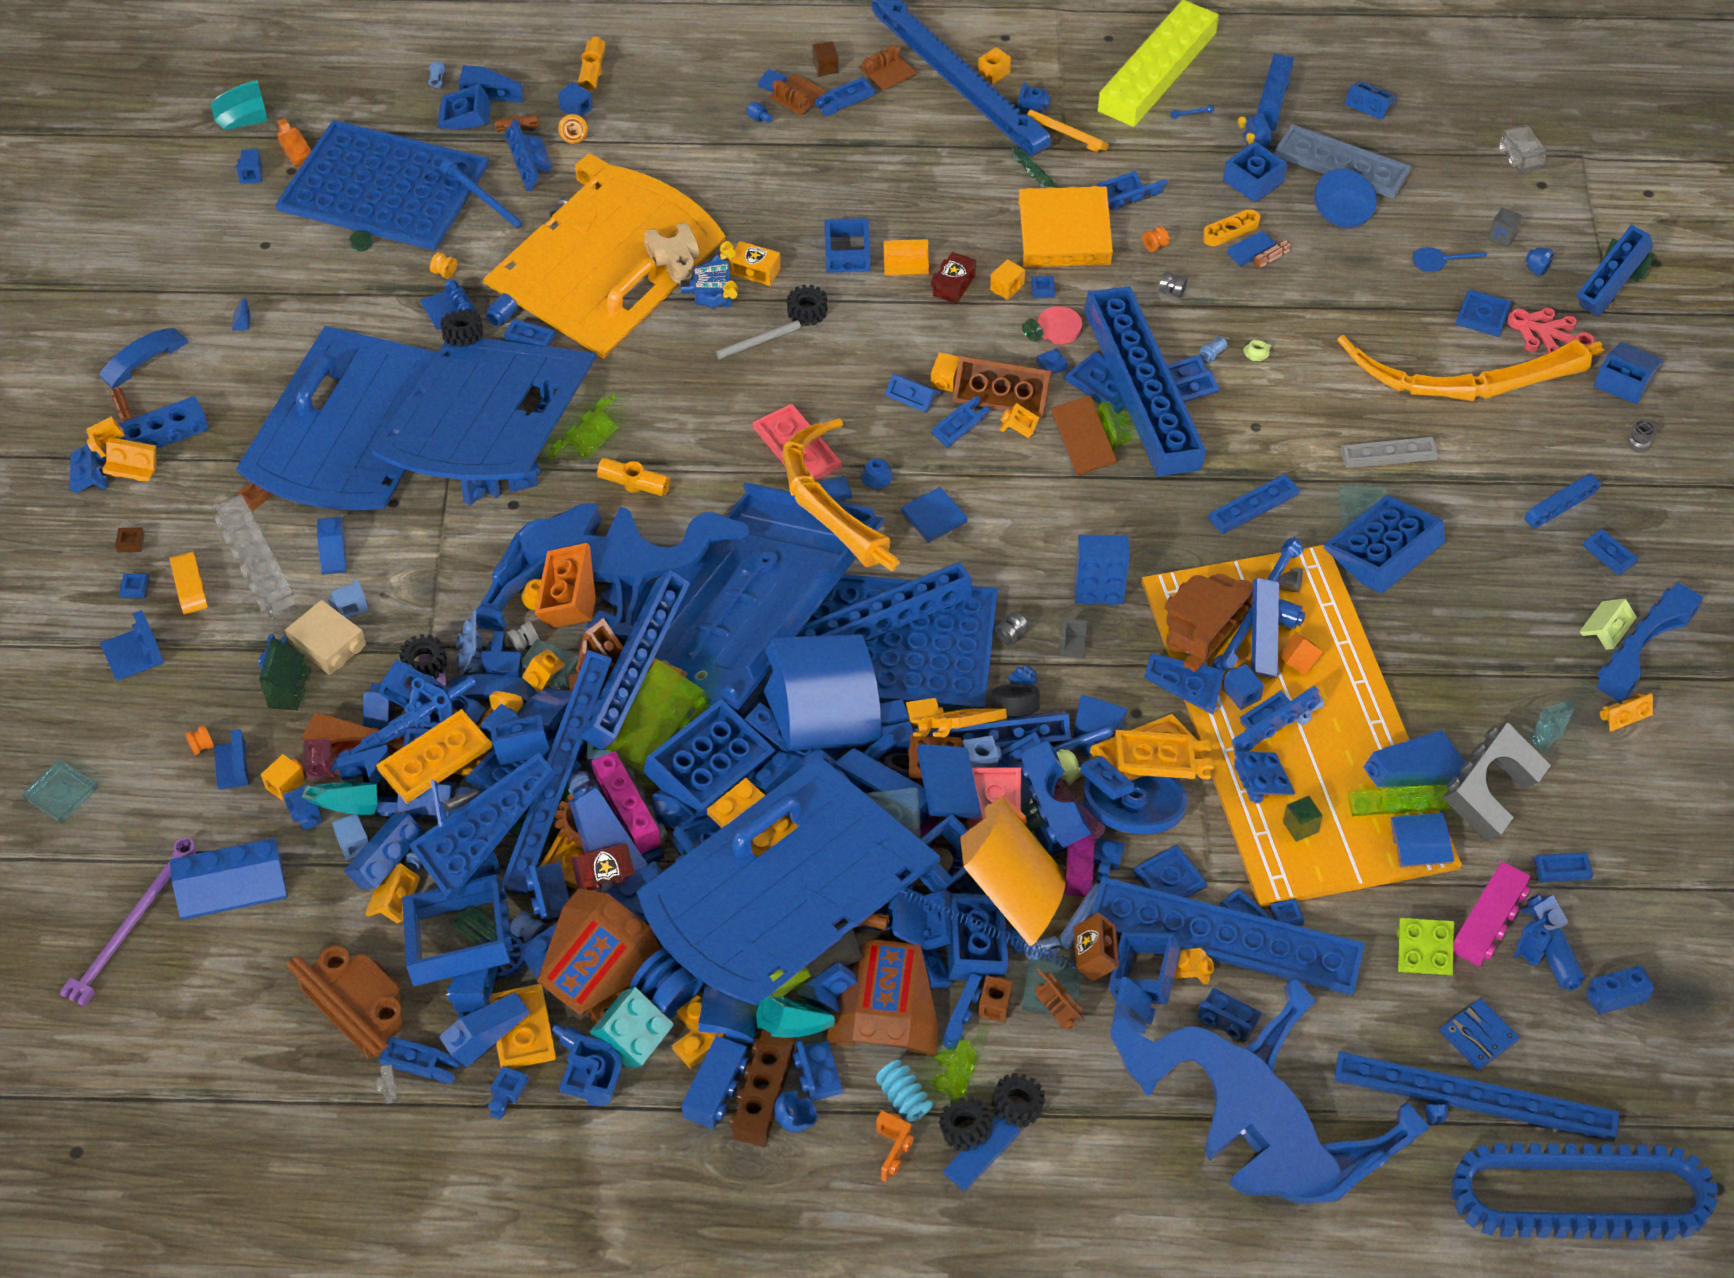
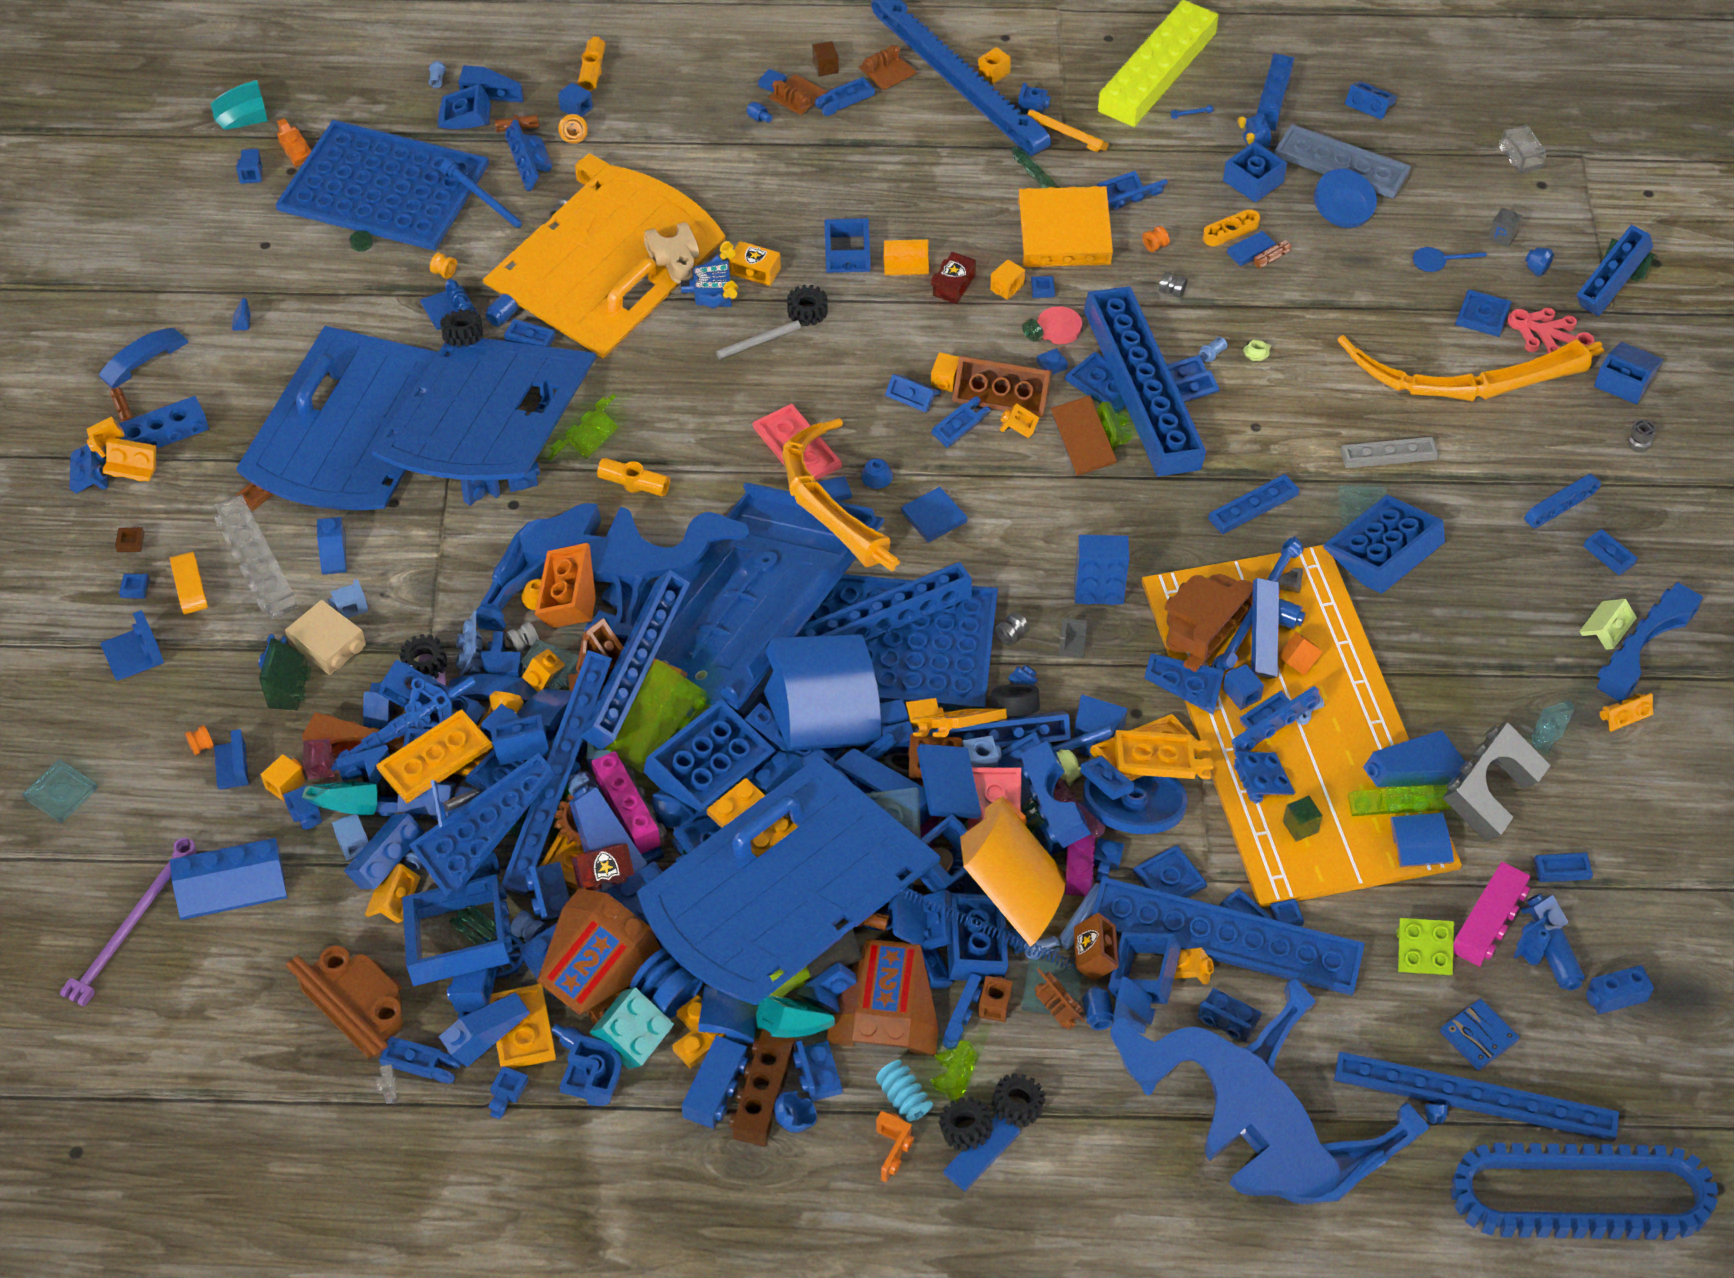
(1098, 1008): none -> blue brick

